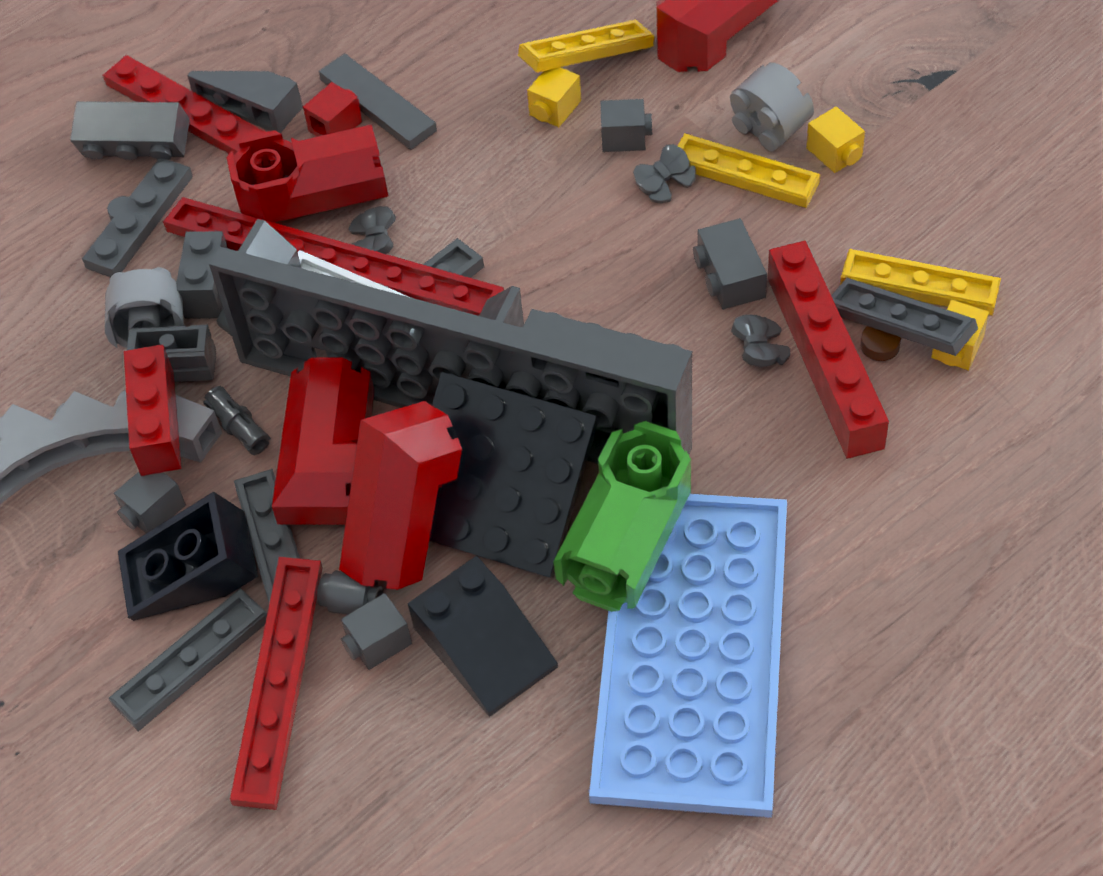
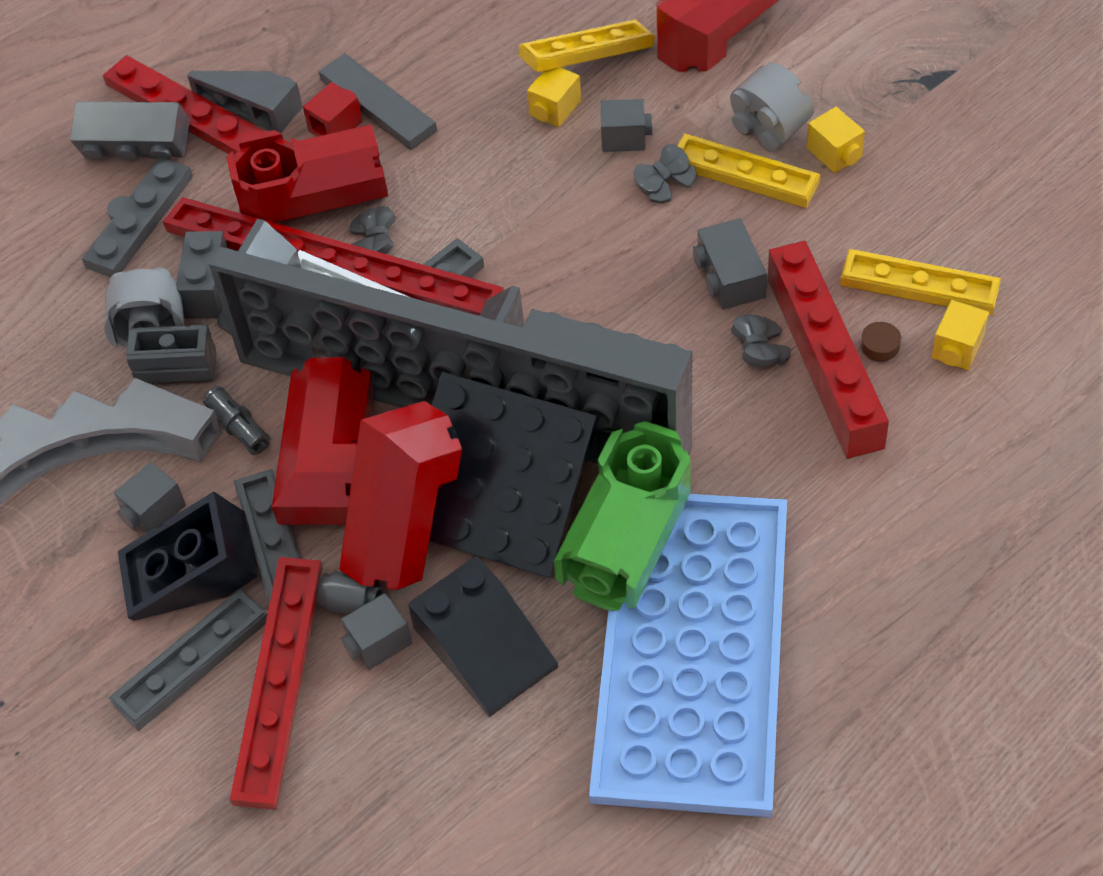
(152, 410): red brick -> none
(904, 316): dark grey tile -> none

